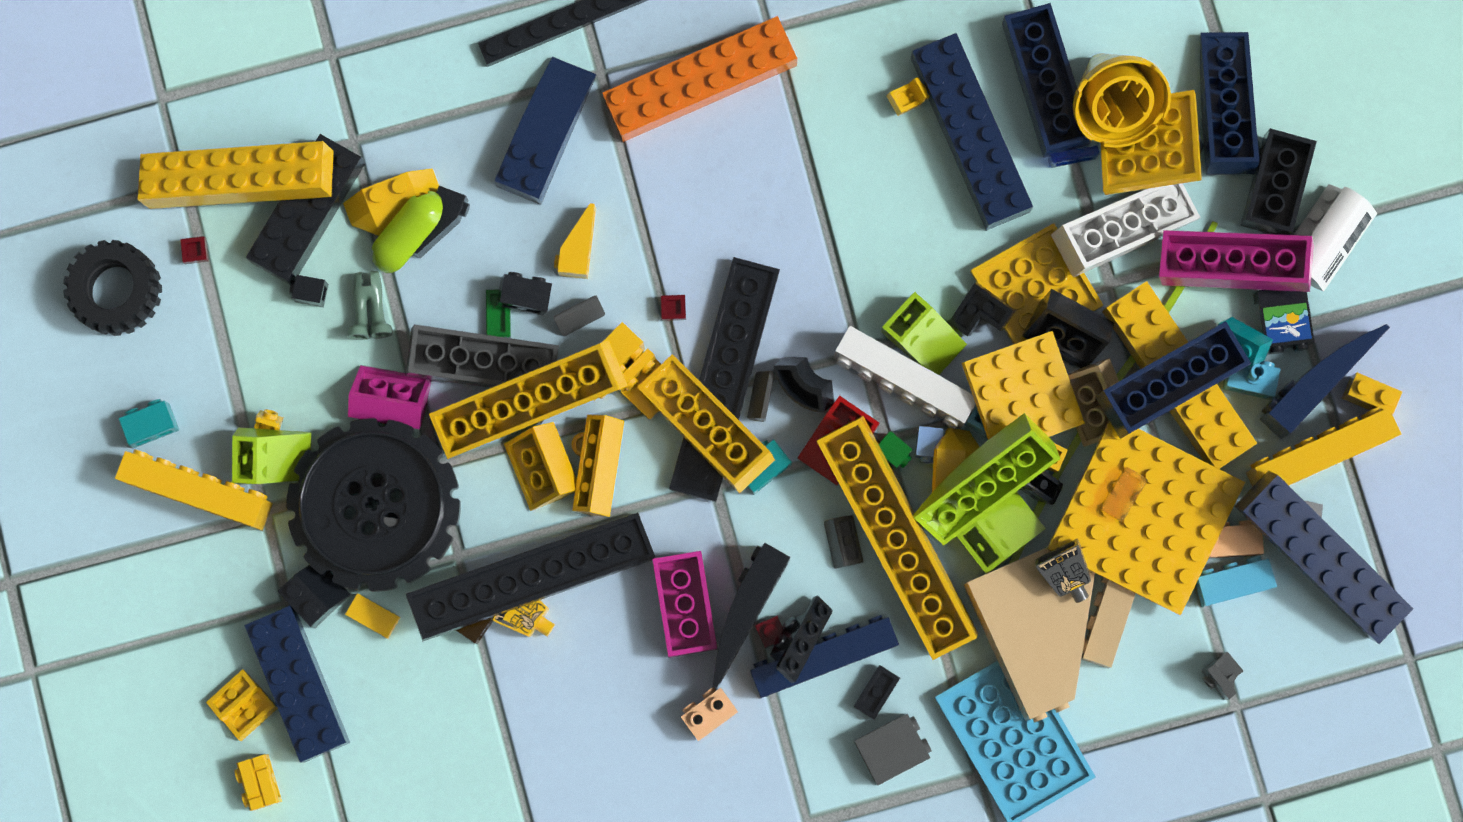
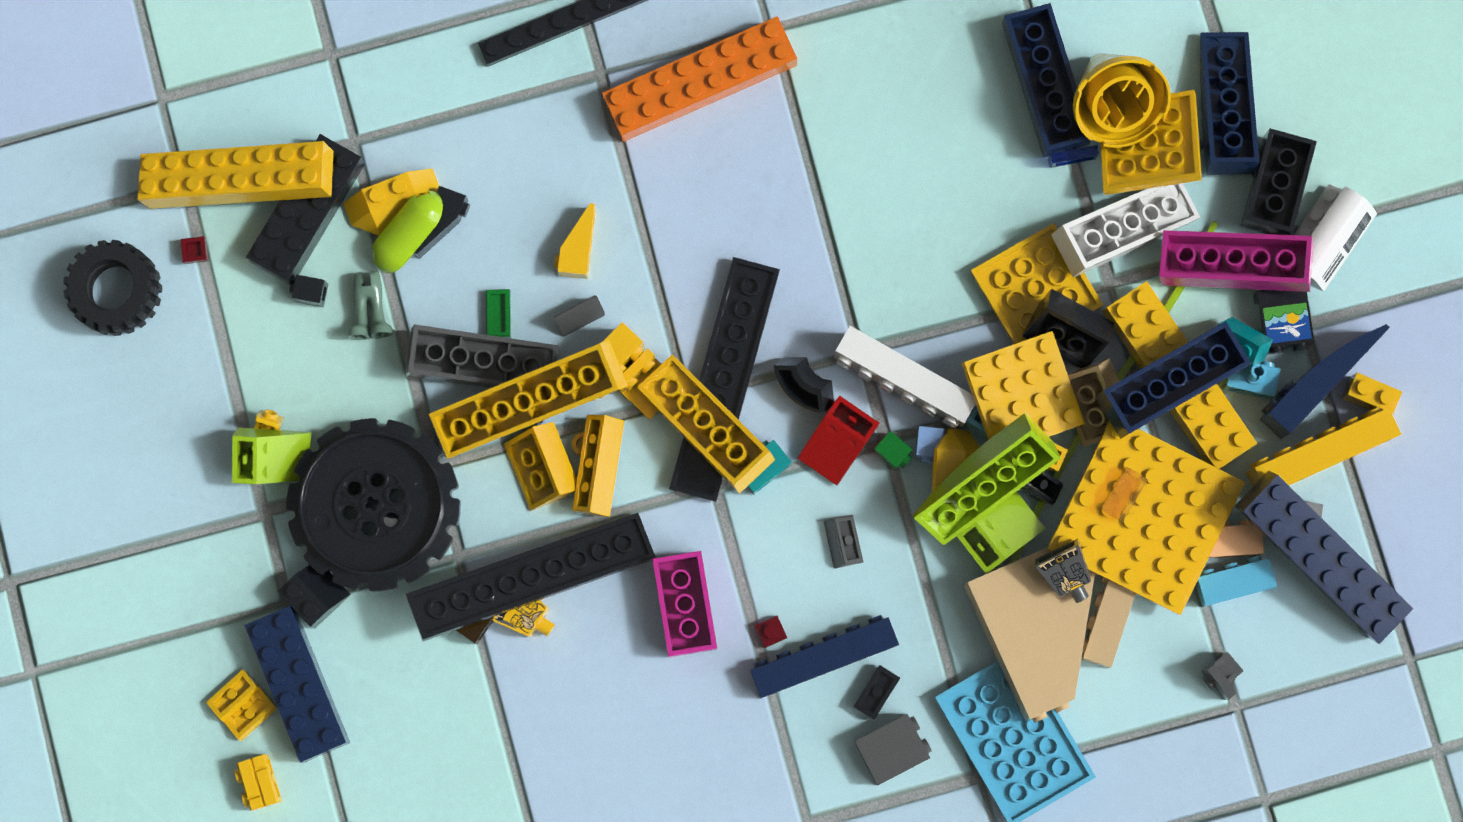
(148, 423): teal brick -> none
(196, 491): yellow brick -> none
(372, 616): yellow tile -> none
(388, 396): dark pink slope -> none
(524, 293): black brick -> none
(544, 130): dark blue slope -> none
(673, 307): dark red plate -> none
(711, 717): light nougat brick -> none
(748, 603): black slope -> none
(760, 395): dark grey slope -> none
(799, 638): black bracket -> none
(897, 537): yellow brick -> none
(908, 96): yellow bracket -> none
(923, 334): lime slope -> none
(971, 131): dark blue brick -> none
(981, 304): black plate -> none

